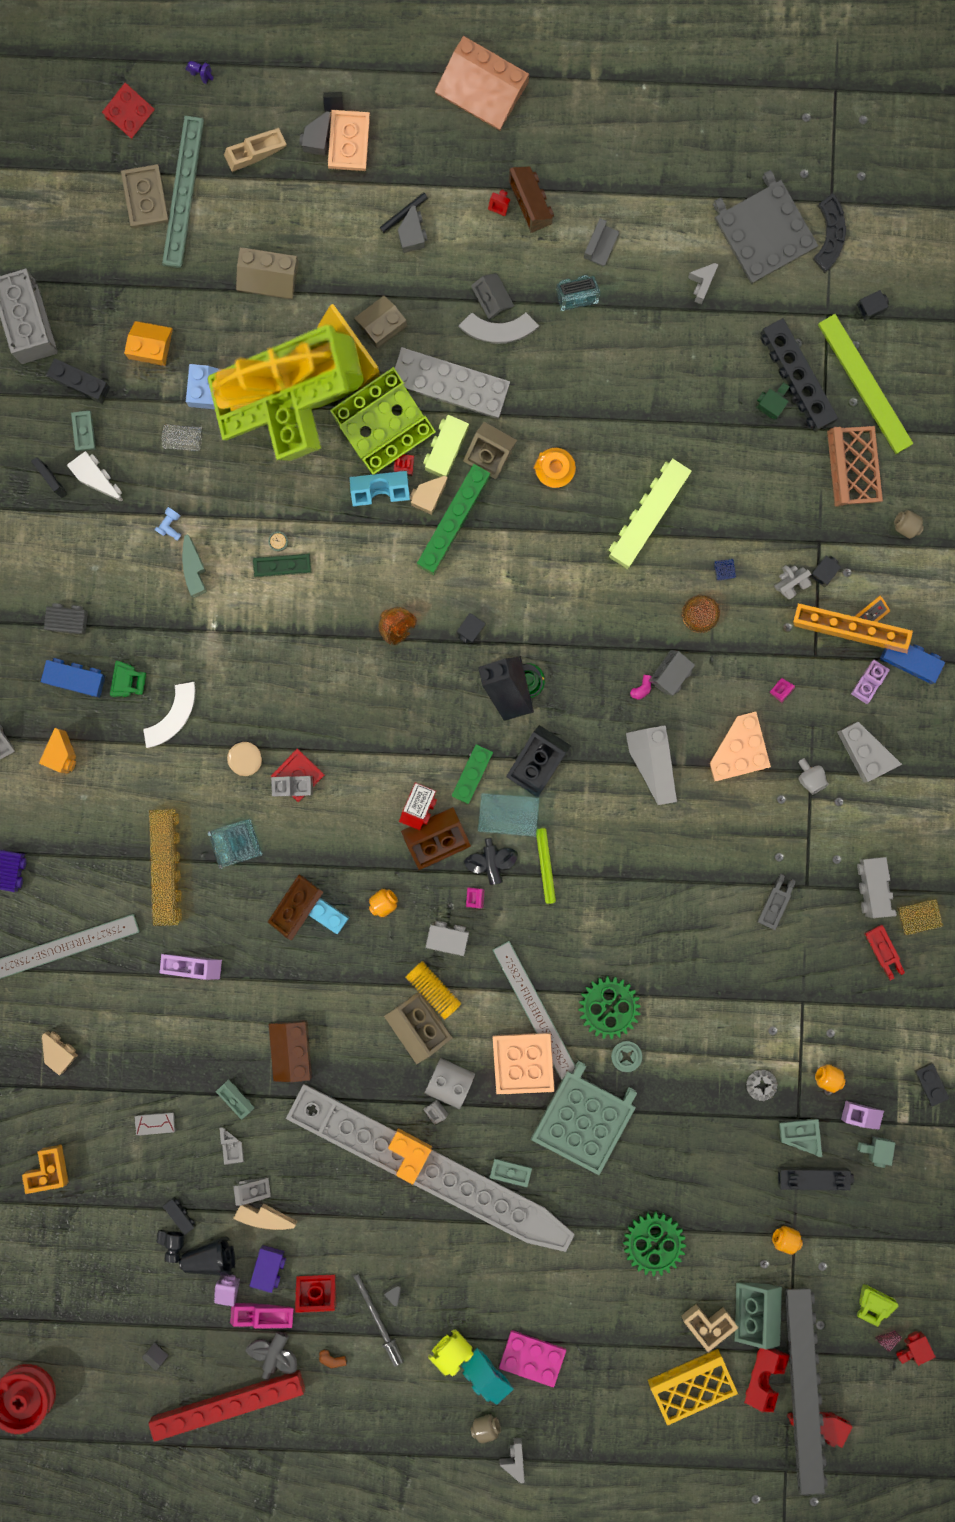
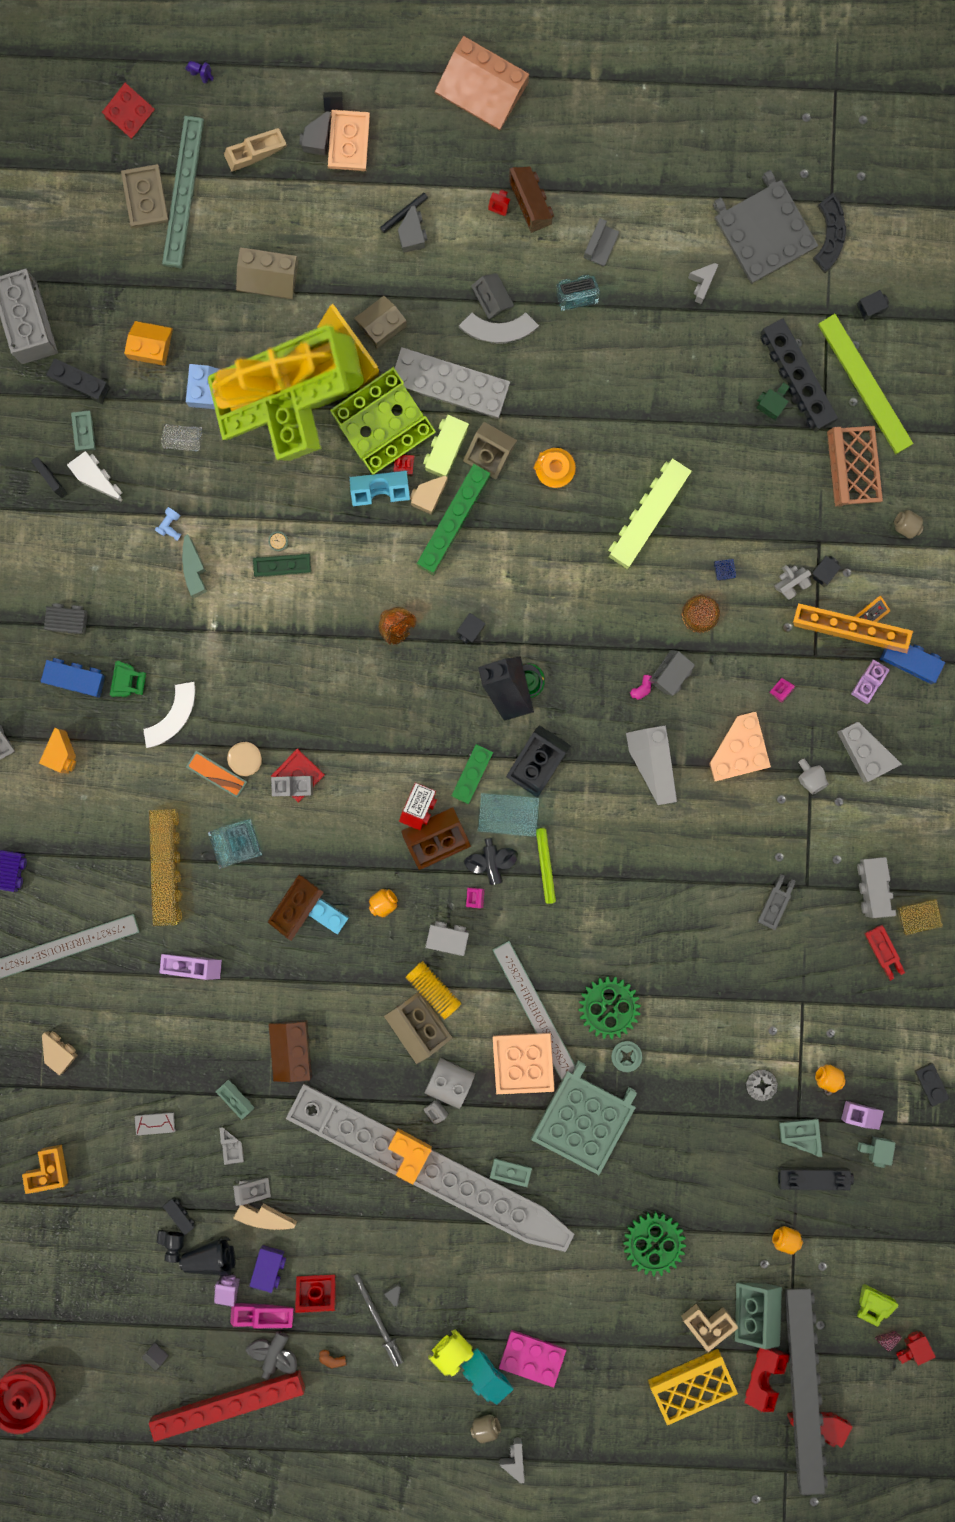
(216, 774): none -> slope

